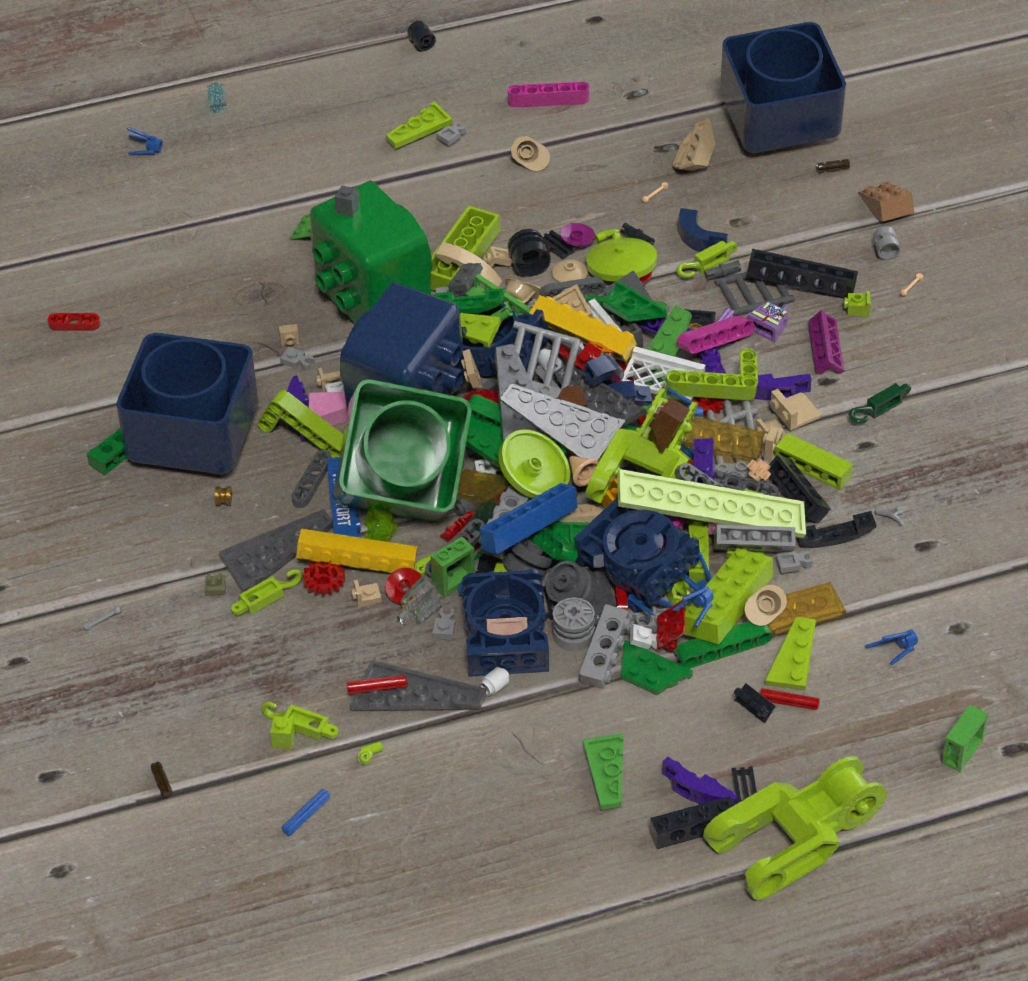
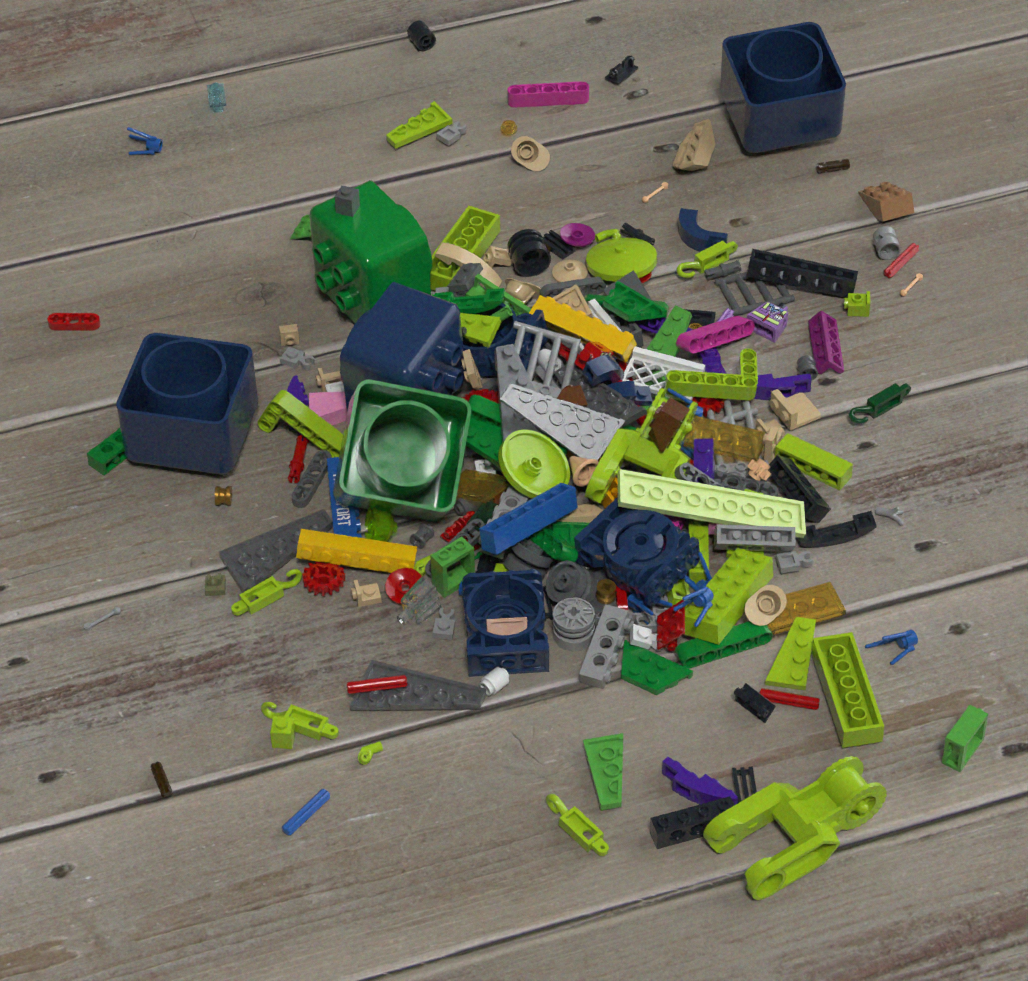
(296, 464): none -> red pin
(421, 536): none -> dark grey bush
(508, 127): none -> clear yellow plate
(576, 823): none -> lime piece
(606, 591): none -> pearl gold wheel
(622, 70): none -> black hinge
(807, 365): none -> dark grey wheel
(847, 690): none -> lime brick
(901, 260): none -> axle

